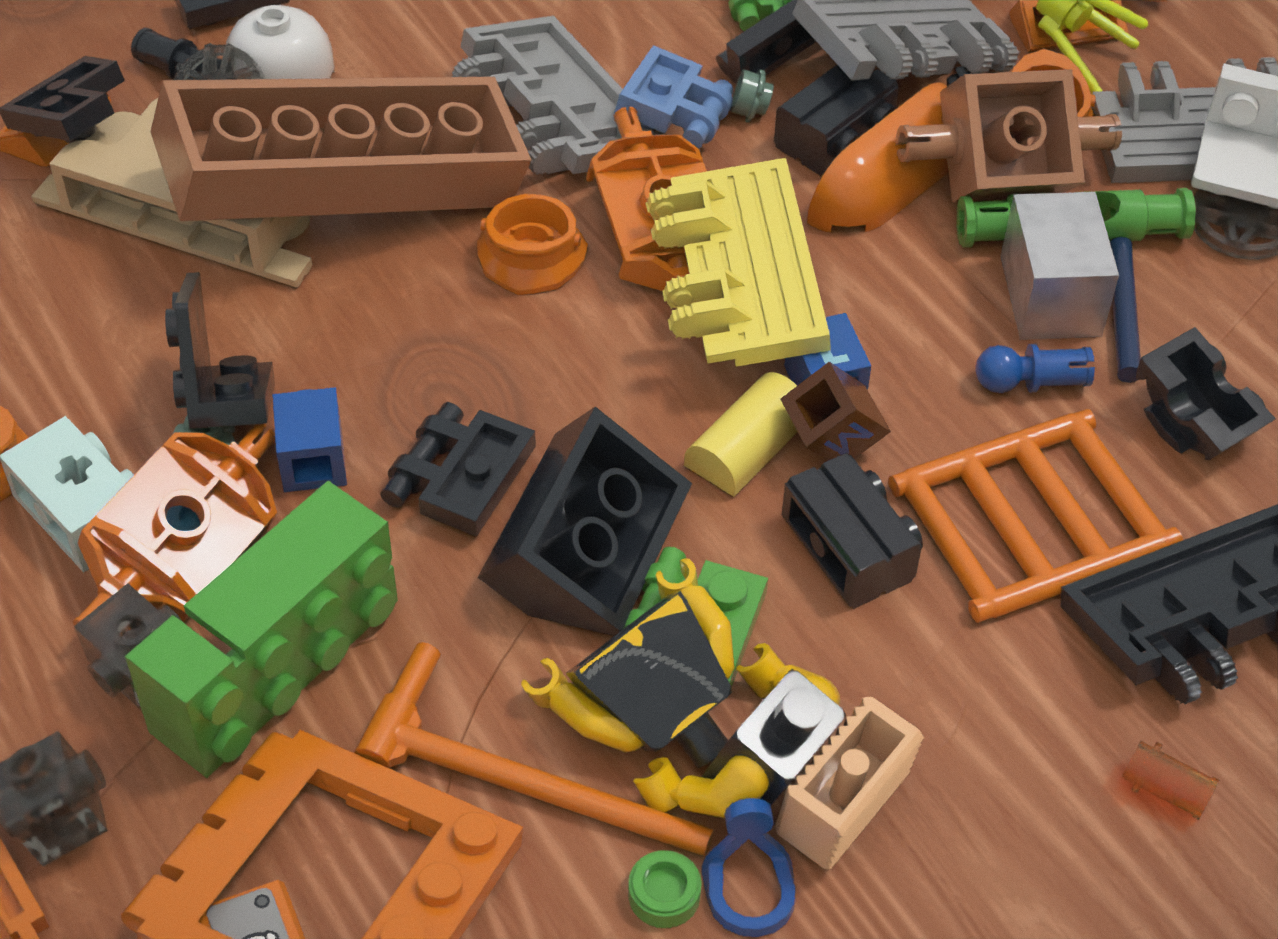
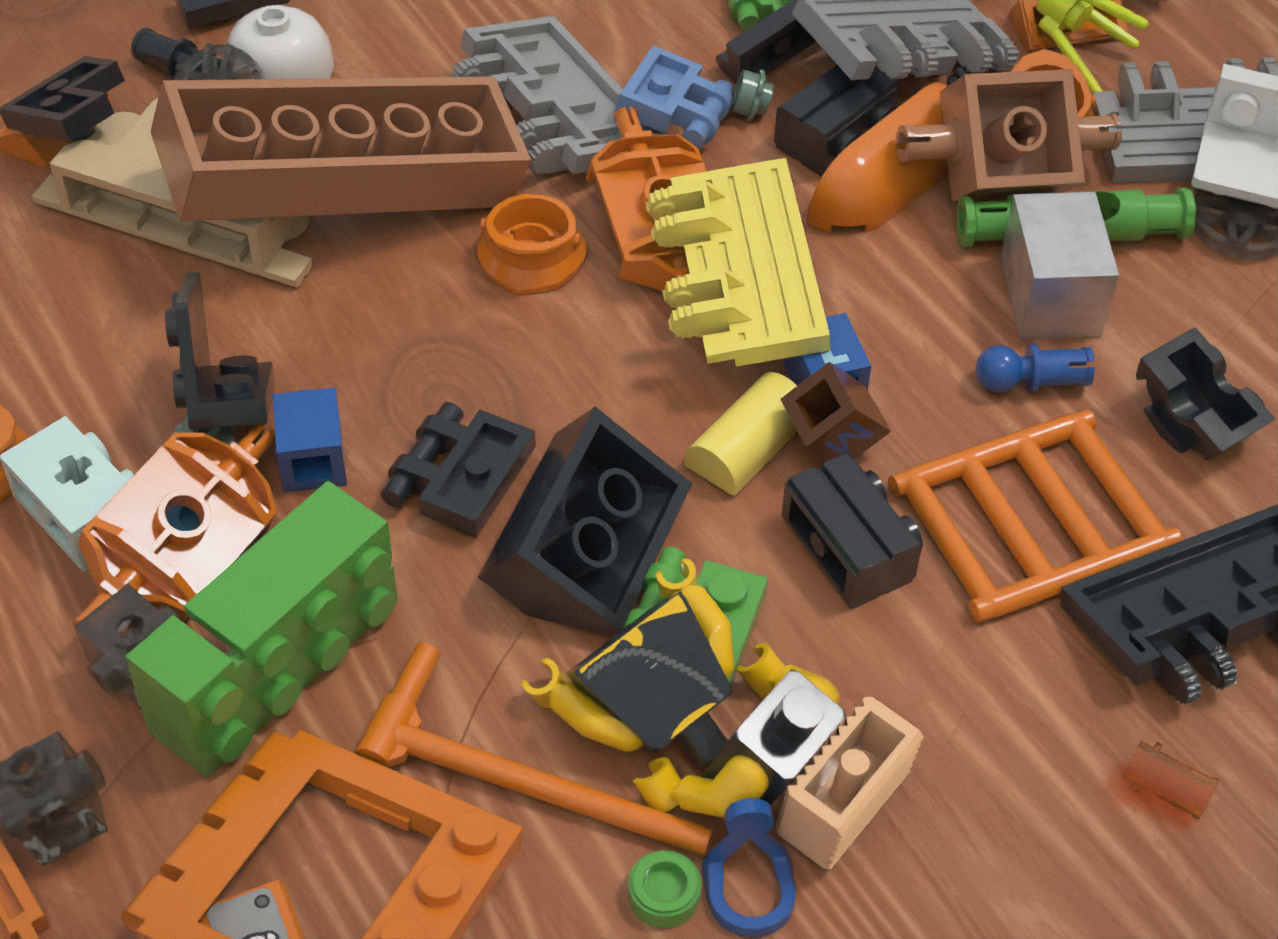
(1125, 312): dark blue bar -> none

